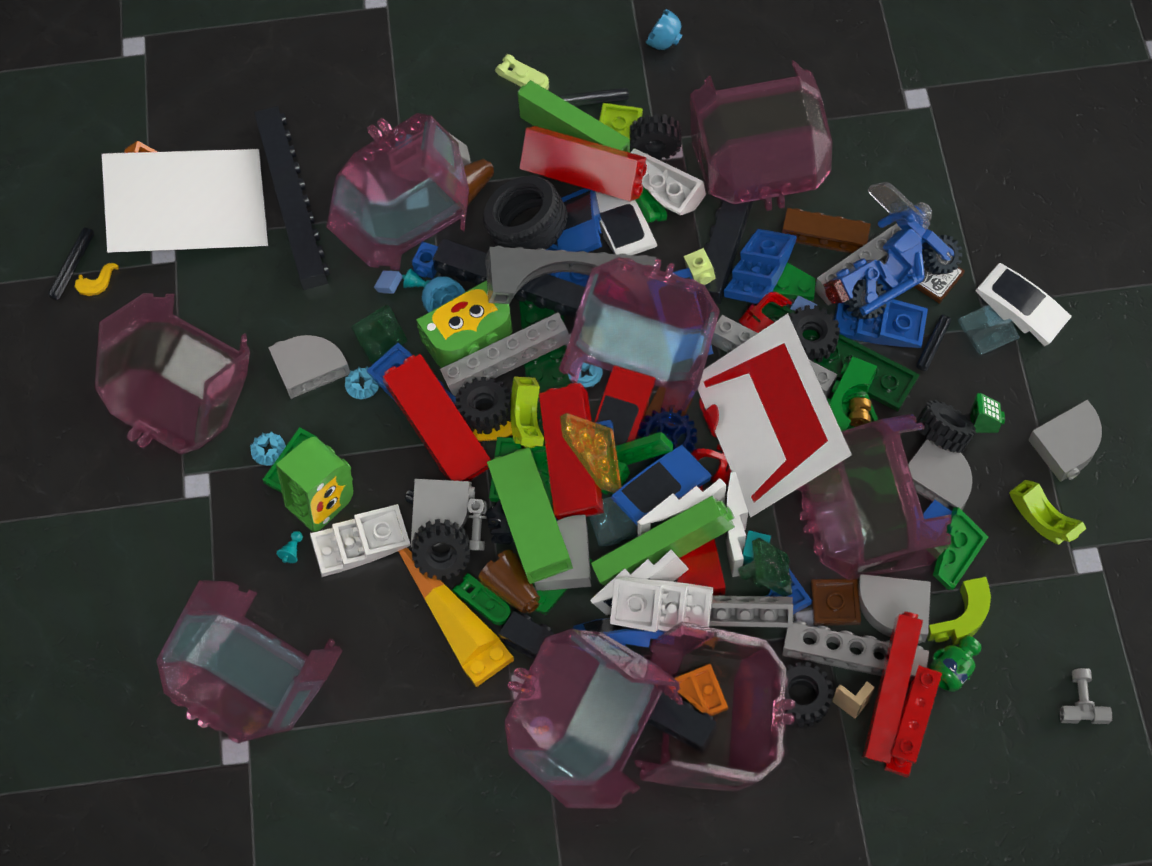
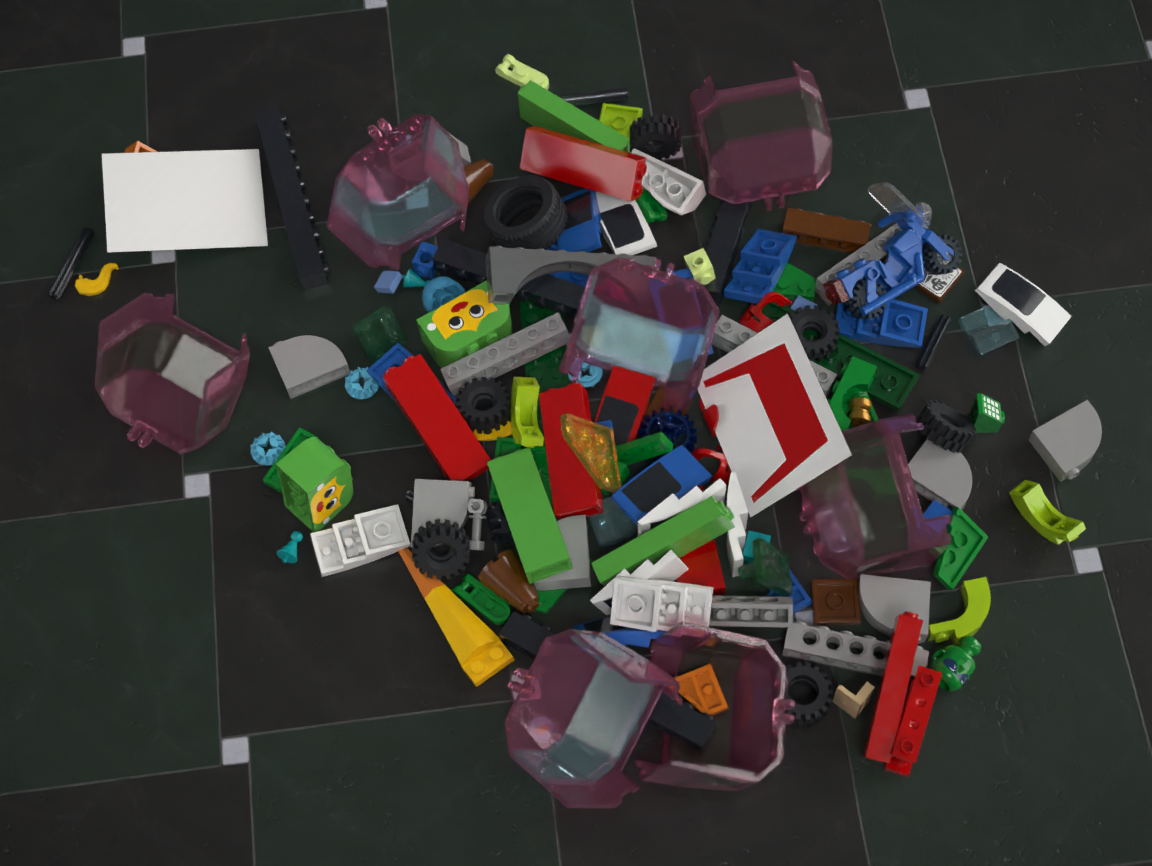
(235, 670): windscreen -> none
(665, 31): dark azure cylinder -> none
(1084, 708): light grey bar -> none

